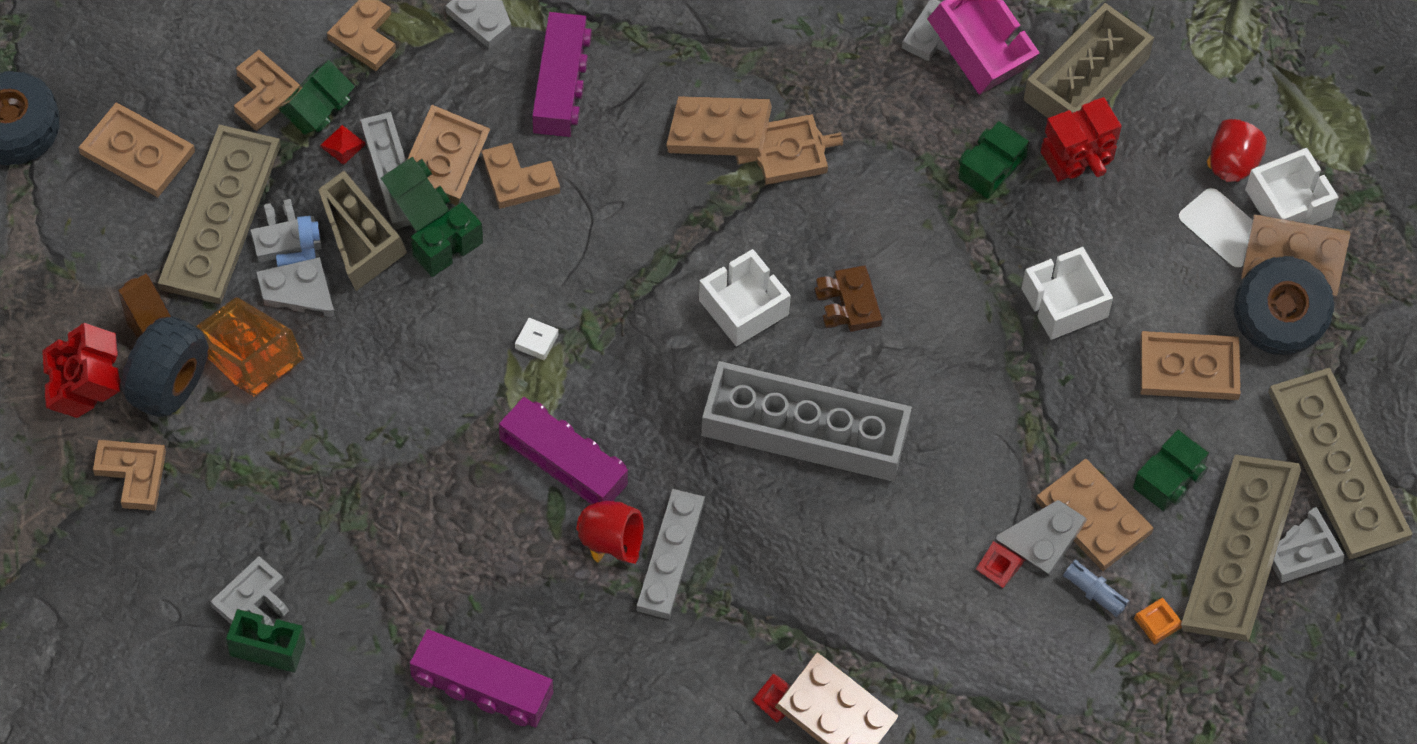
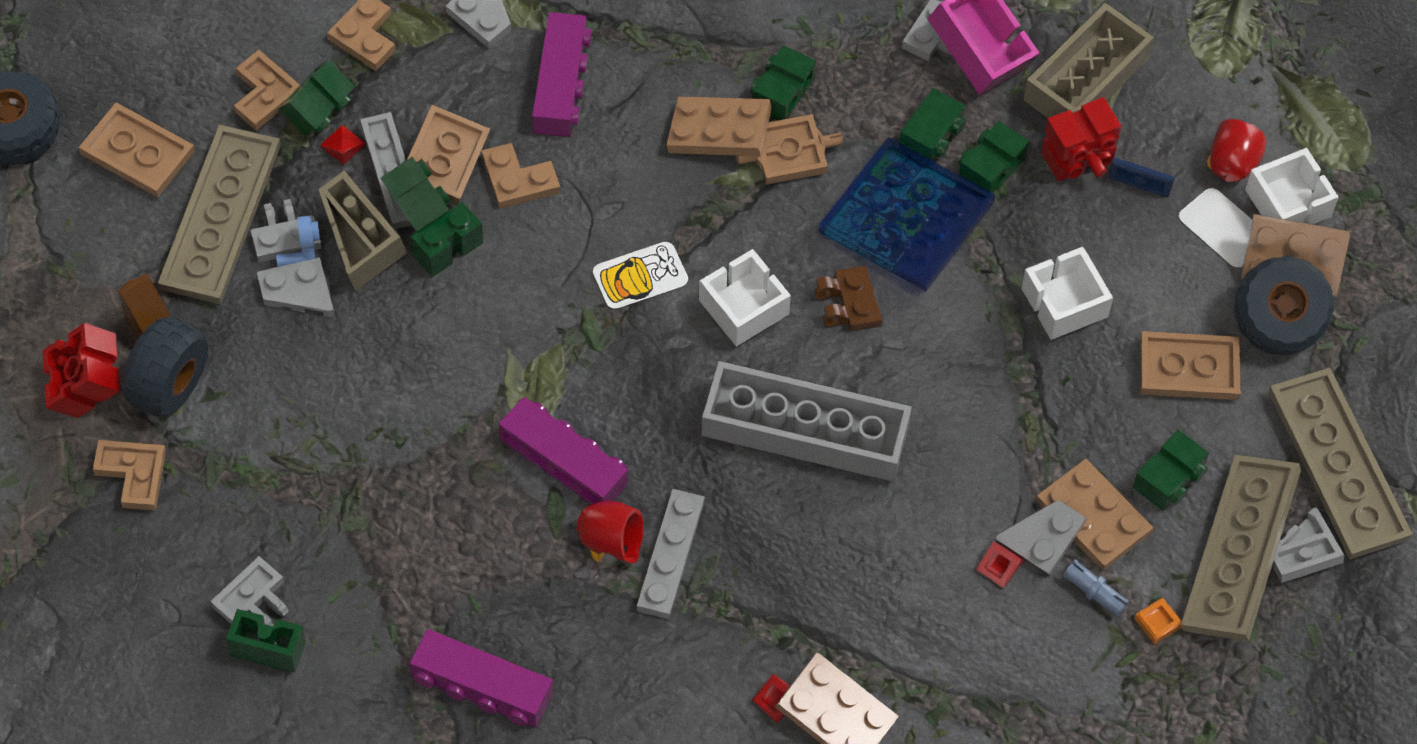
(249, 346): clear orange slope -> none
(536, 339): white tile -> none
(640, 275): none -> sticker
(785, 81): none -> dark green brick
(907, 214): none -> clear blue plate
(933, 124): none -> dark green brick
(1141, 177): none -> dark blue slope

